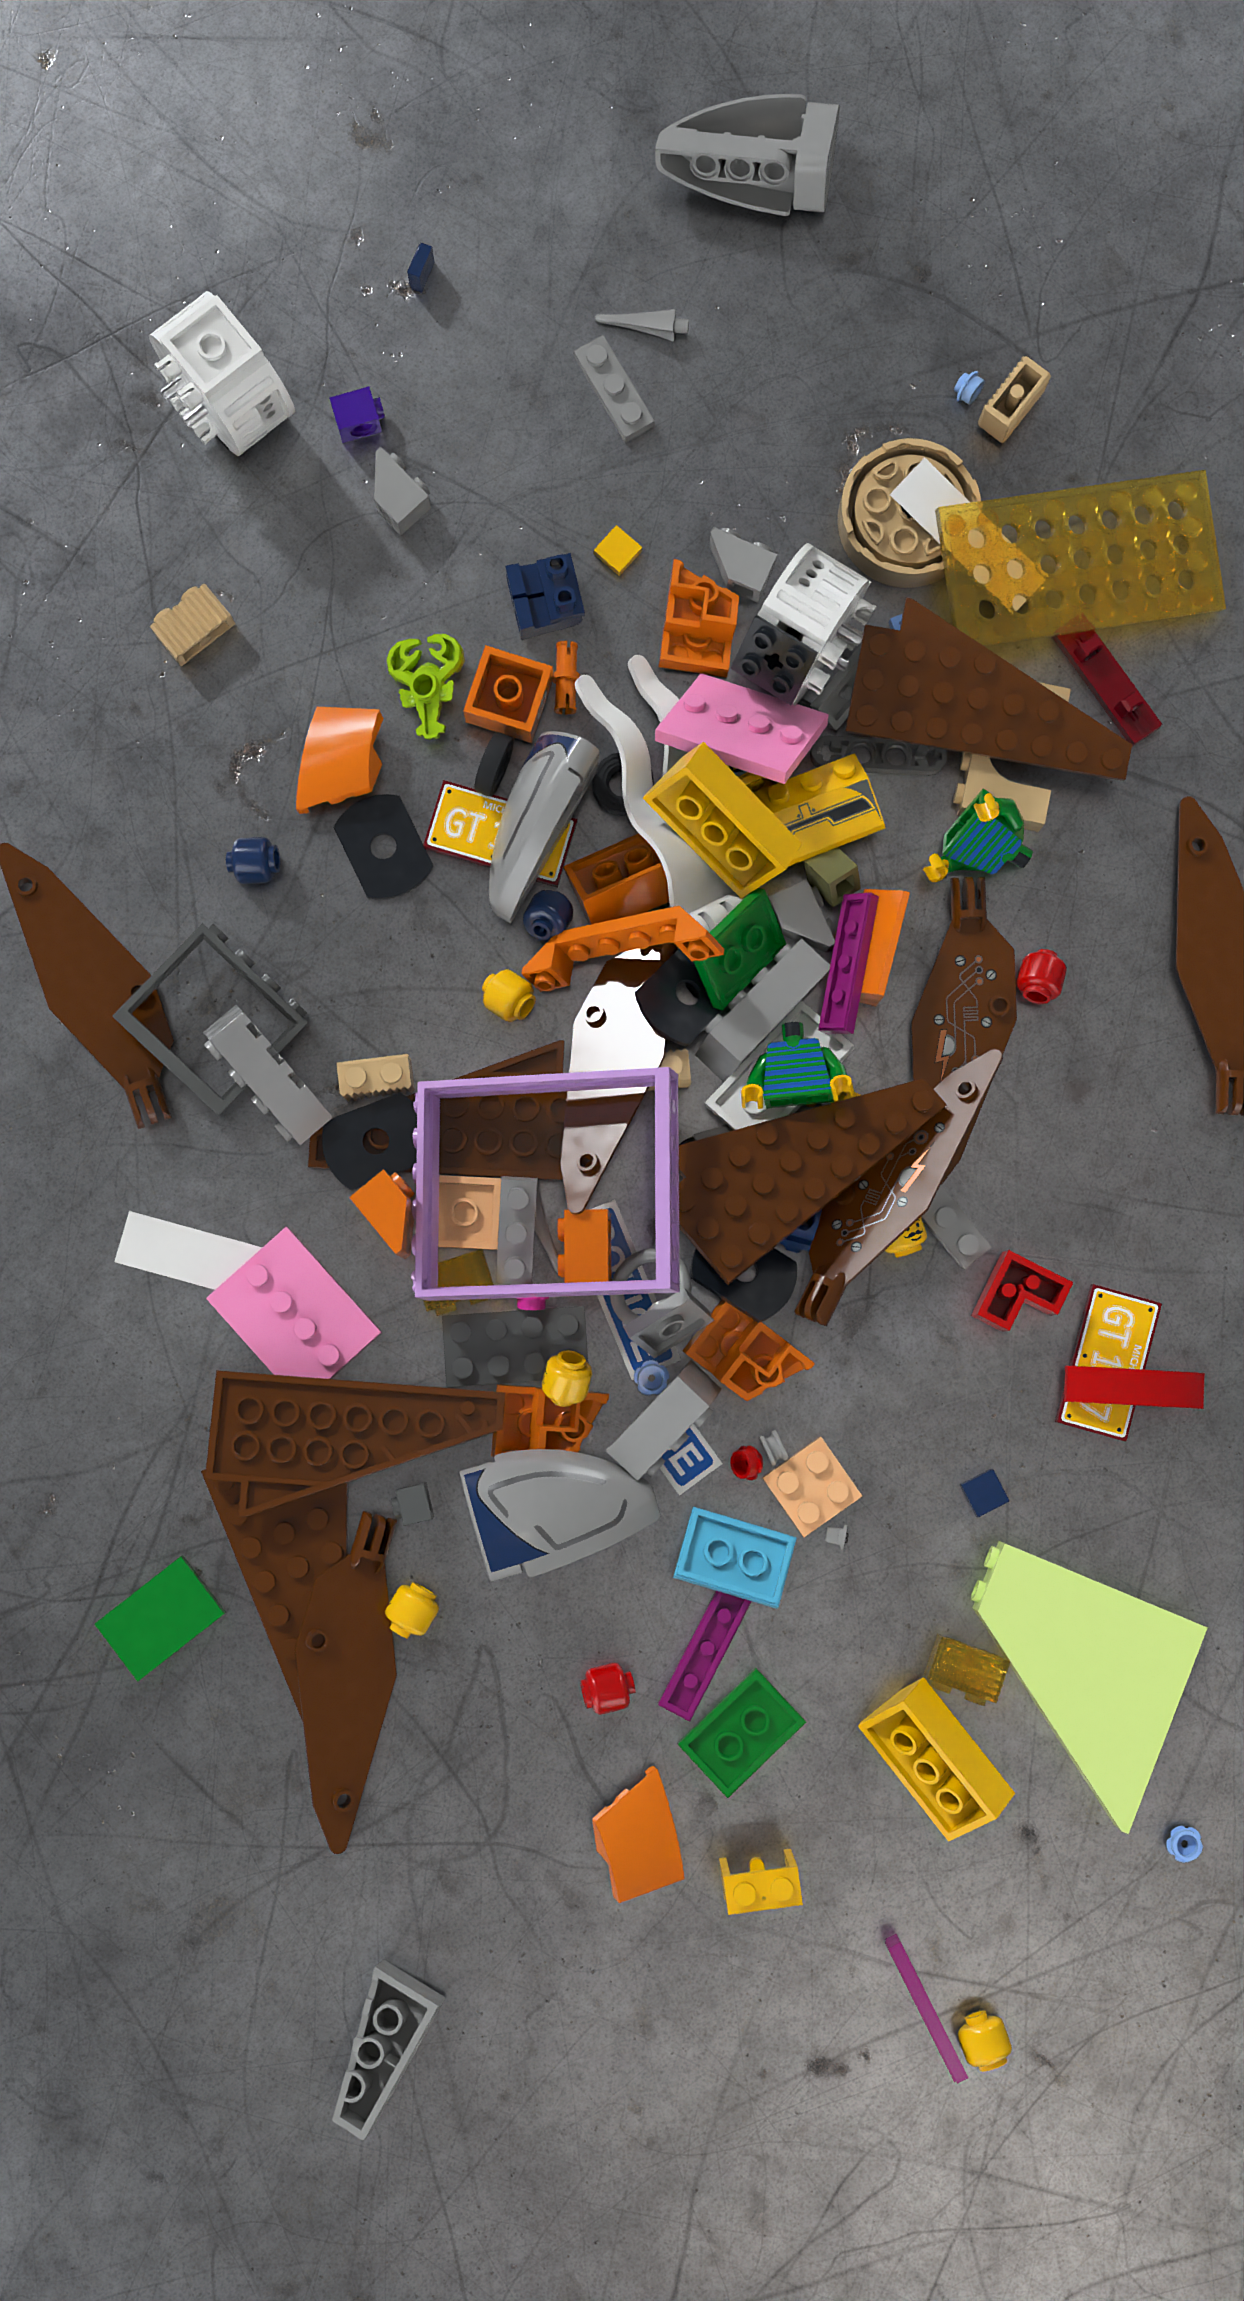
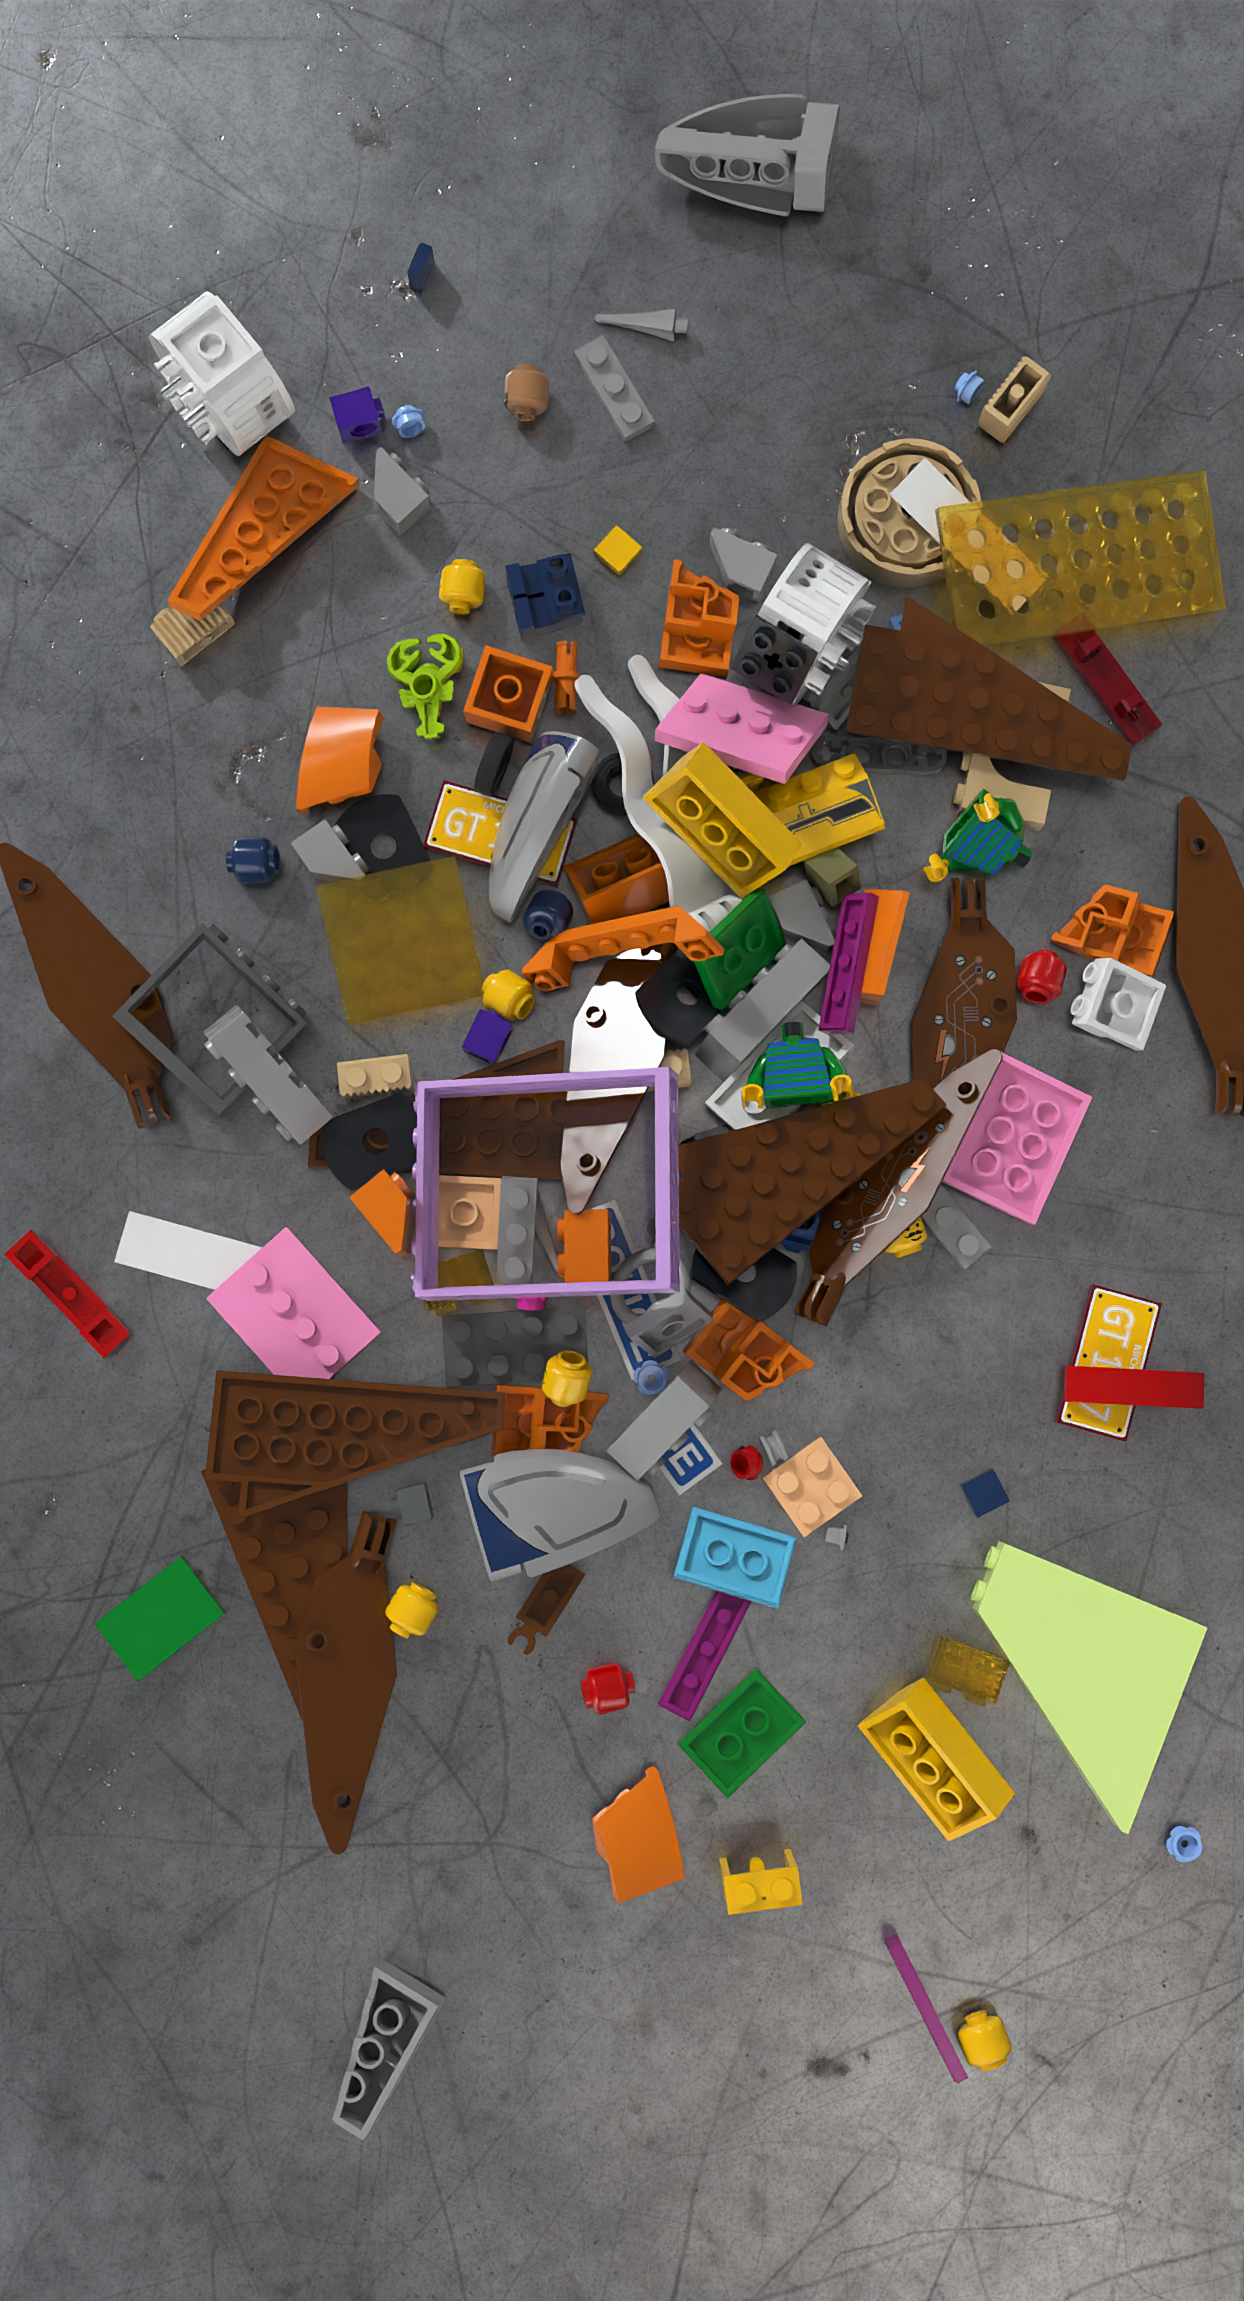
(68, 1292): none -> red slope
(264, 514): none -> orange wing
(325, 853): none -> light grey slope
(401, 939): none -> clear yellow plate
(409, 421): none -> light blue plate
(462, 586): none -> yellow head
(487, 1036): none -> dark purple brick
(526, 392): none -> medium nougat head
(546, 1603): none -> reddish brown plate
(1018, 1140): none -> bright pink plate
(1019, 1282): red brick -> none
(1117, 1003): none -> white plate
(1119, 929): none -> orange slope

